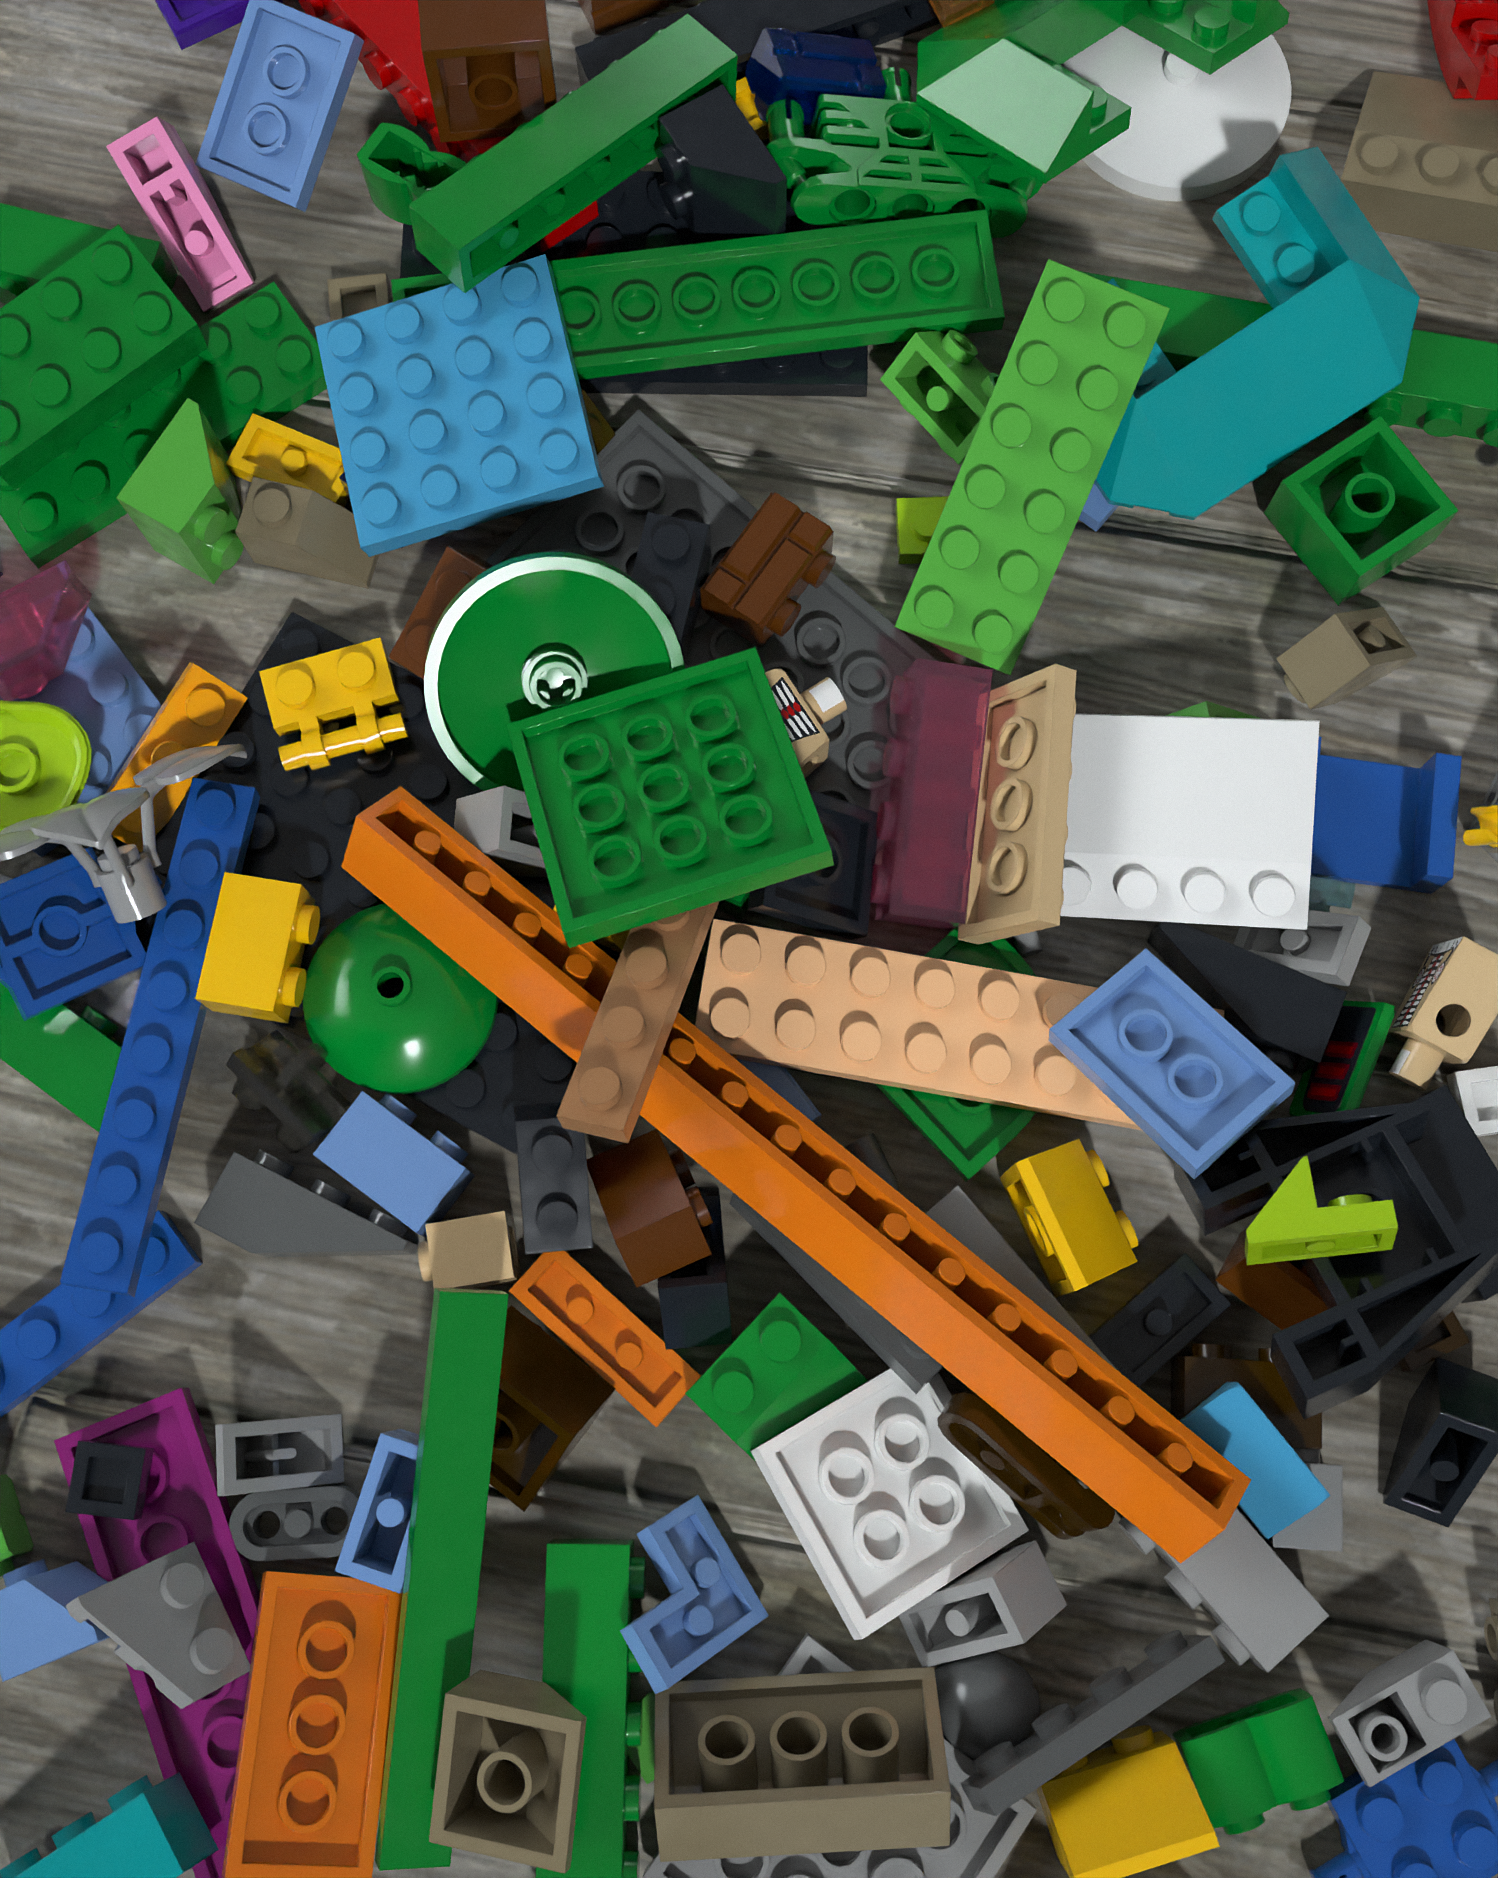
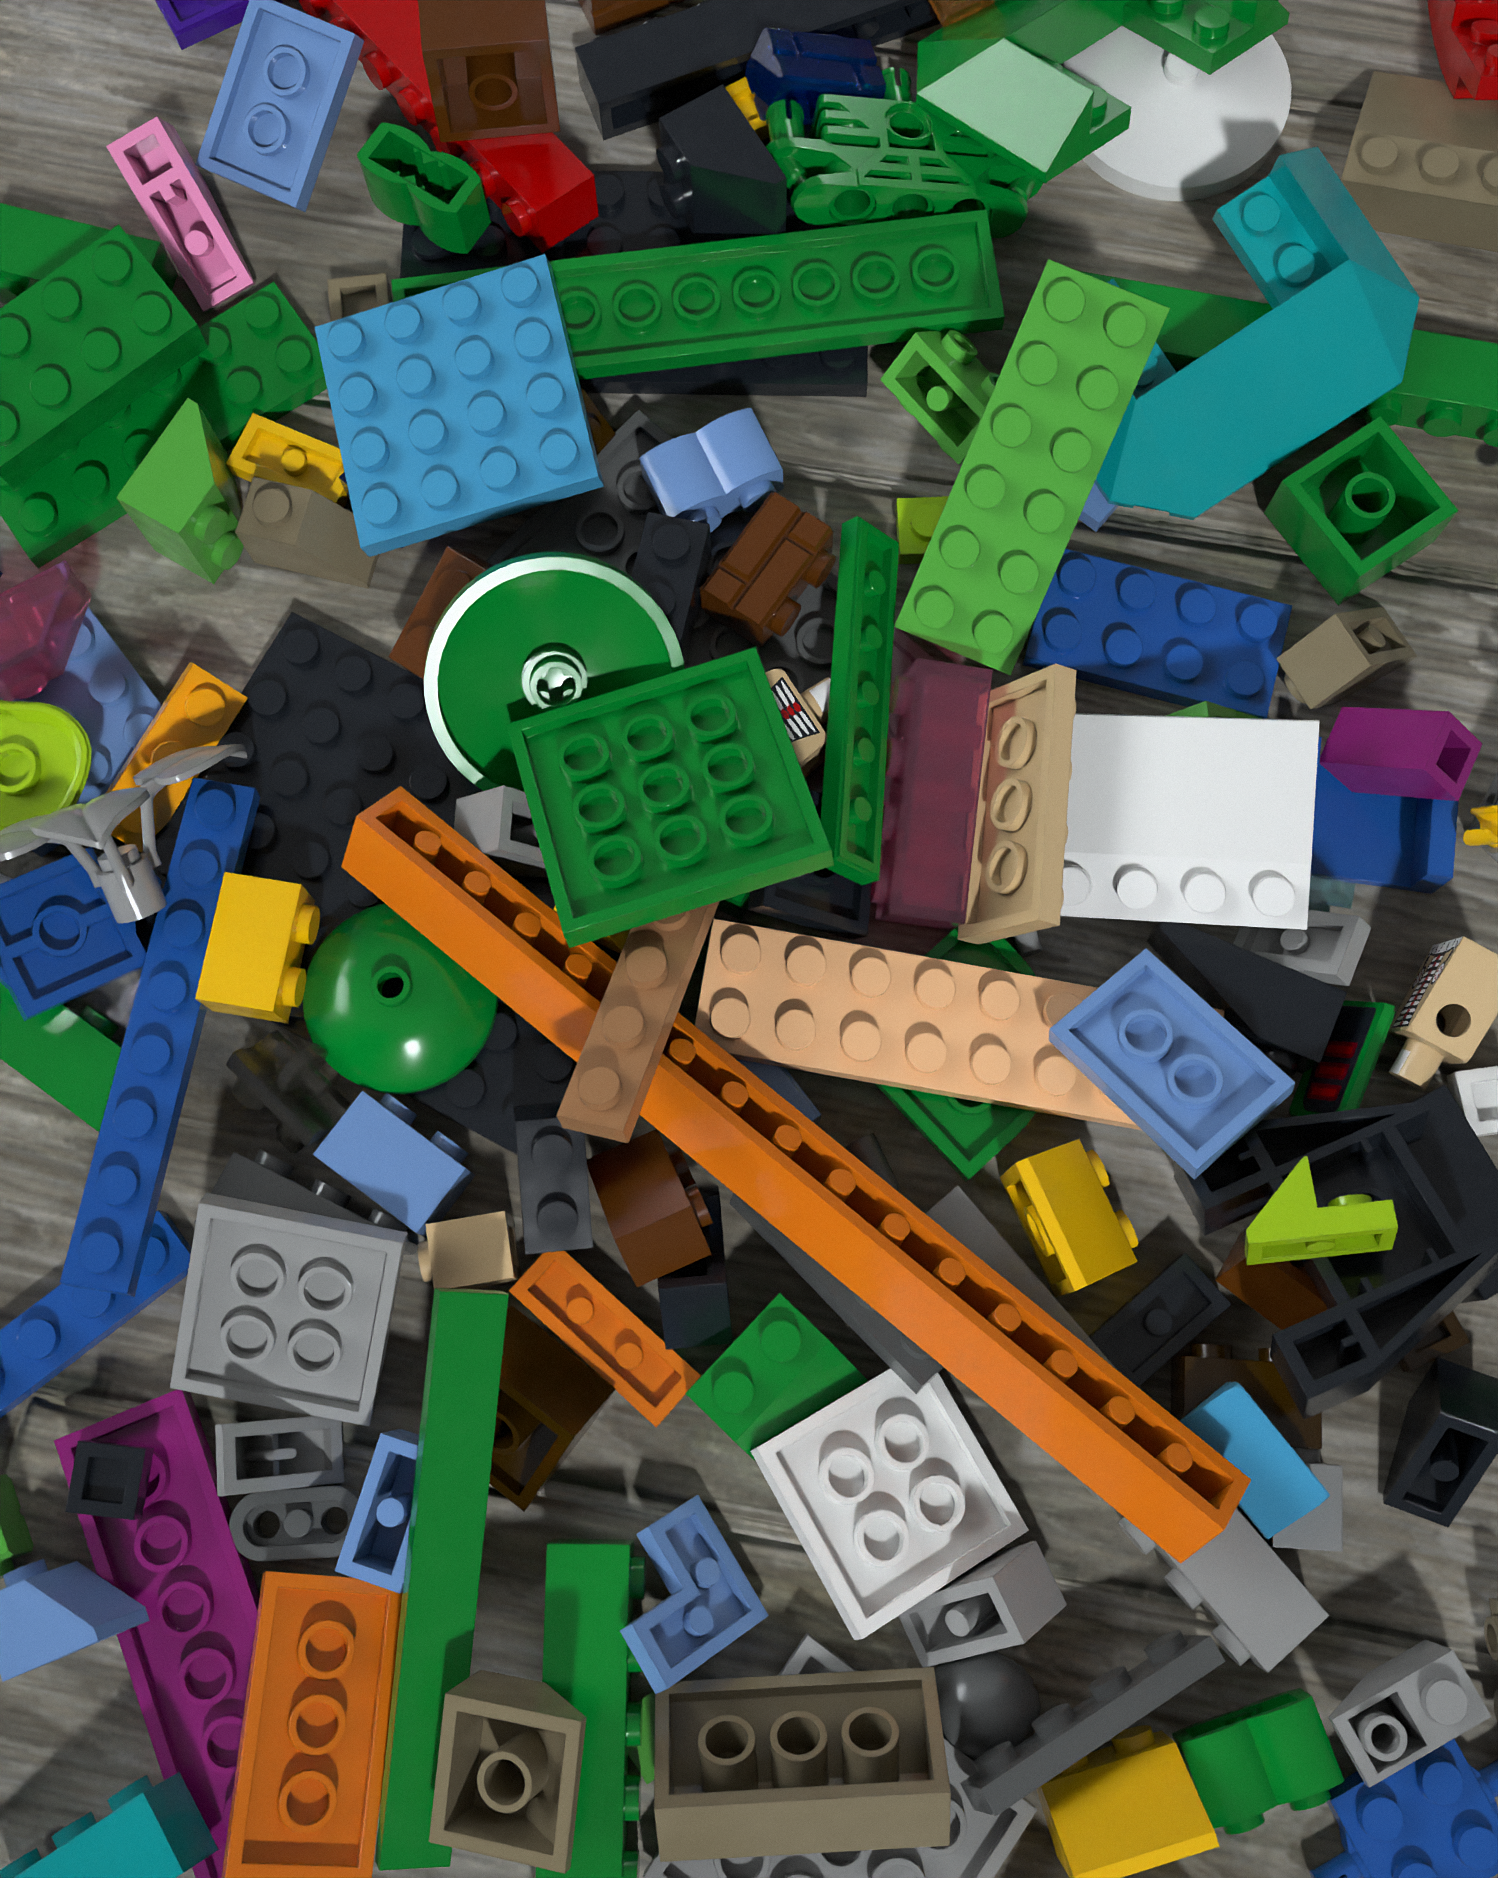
(168, 1625): light grey wing -> none
(287, 1309): none -> light grey plate
(330, 689): yellow plate -> none
(566, 155): green brick -> none
(713, 471): none -> medium blue brick
(859, 700): none -> green tile
(1022, 1468): dark brown plate -> none
(1159, 635): none -> blue plate
(1401, 752): none -> magenta brick

